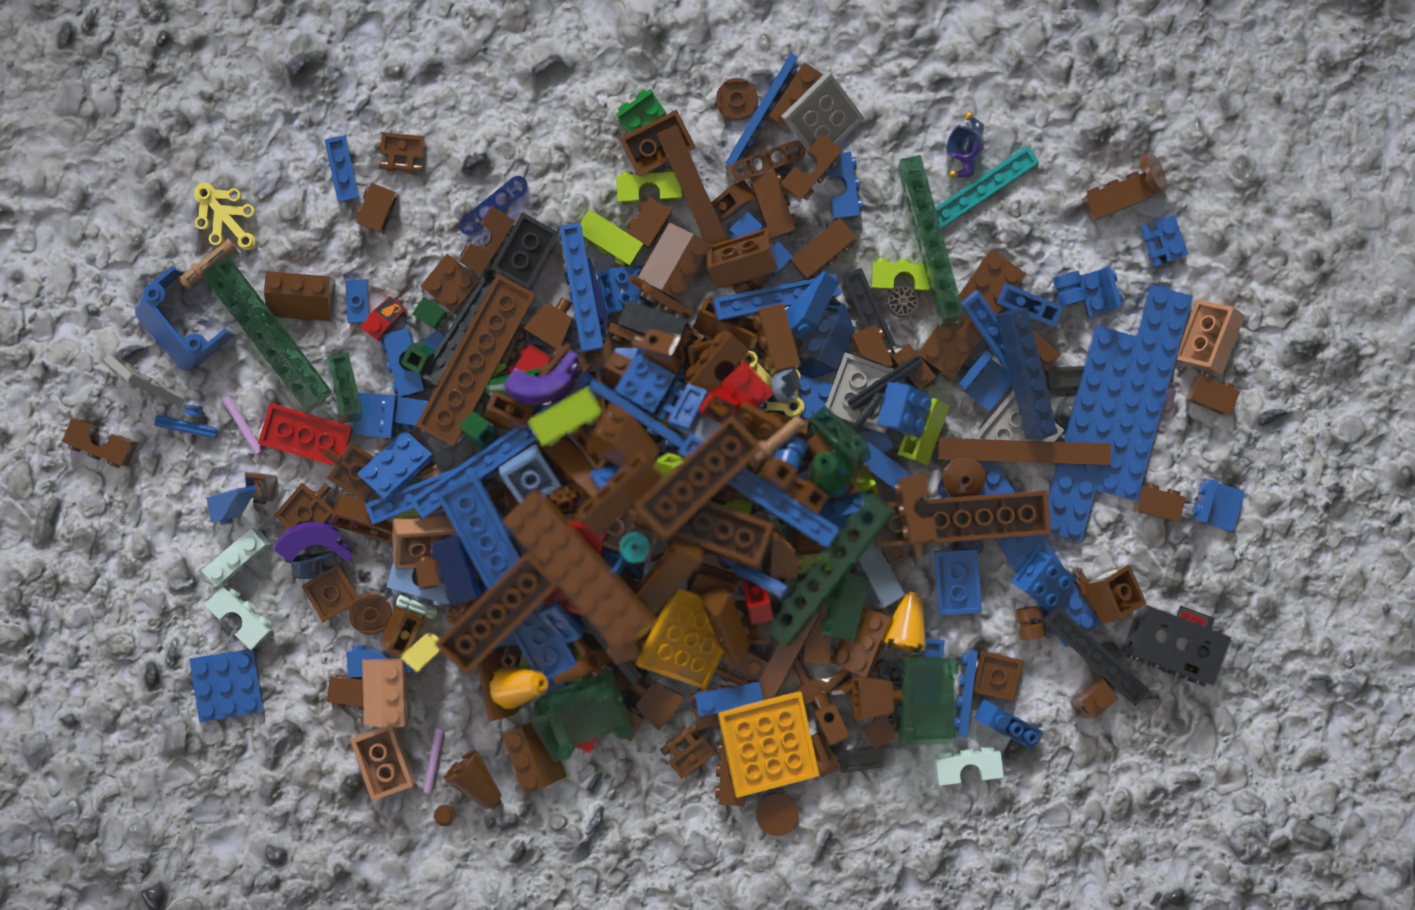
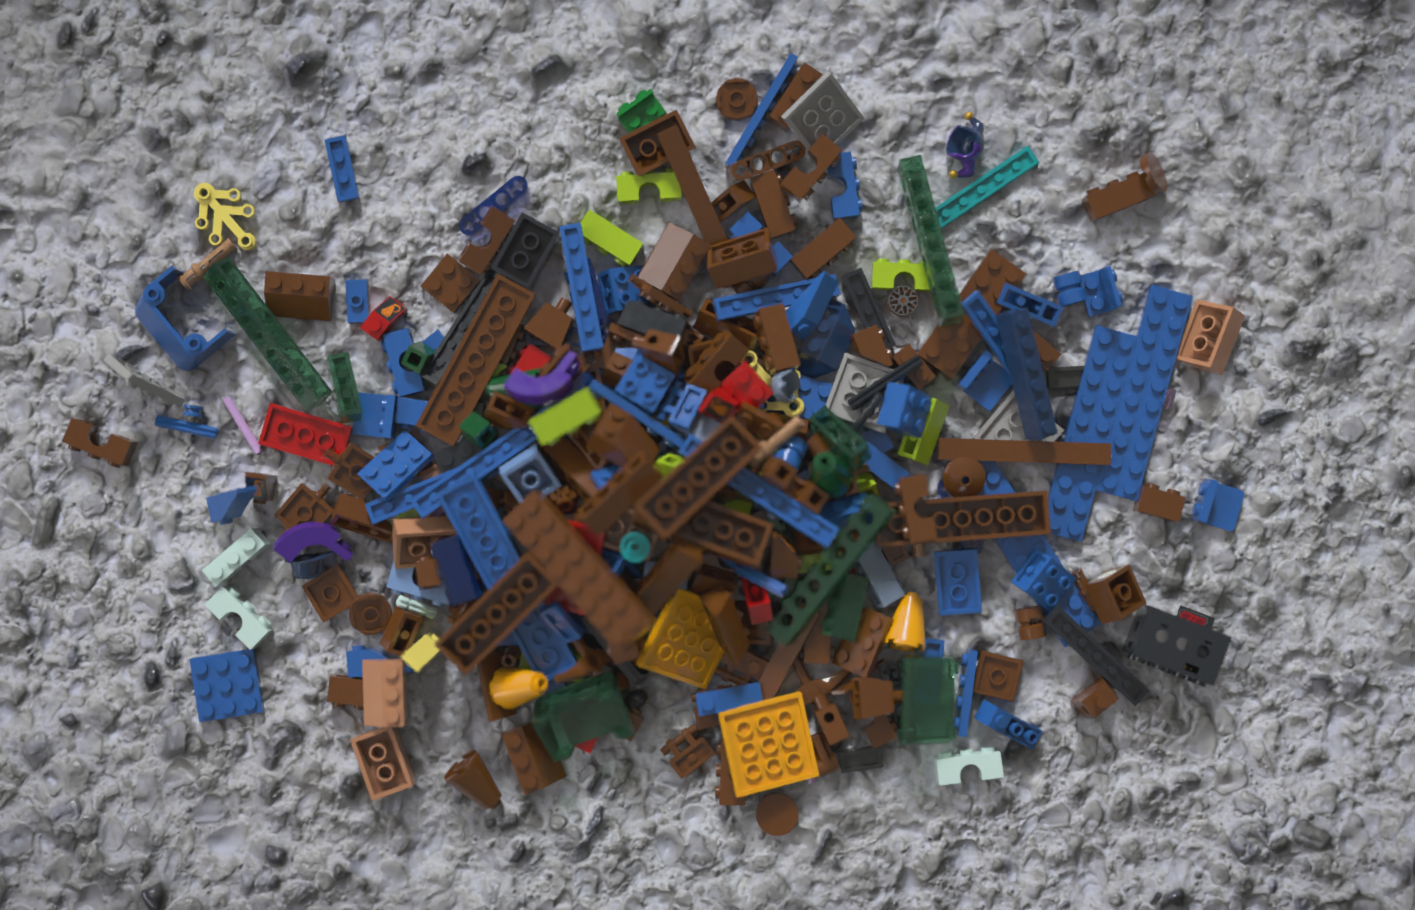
(376, 208): reddish brown brick -> none
(402, 146): reddish brown plate -> none
(430, 314): dark green brick -> none
(433, 760): lavender bar -> none
(444, 815): reddish brown plate -> none
(649, 222): reddish brown brick -> none
(657, 702): reddish brown torso -> none
(1169, 238): blue plate -> none
(1212, 394): reddish brown brick -> none

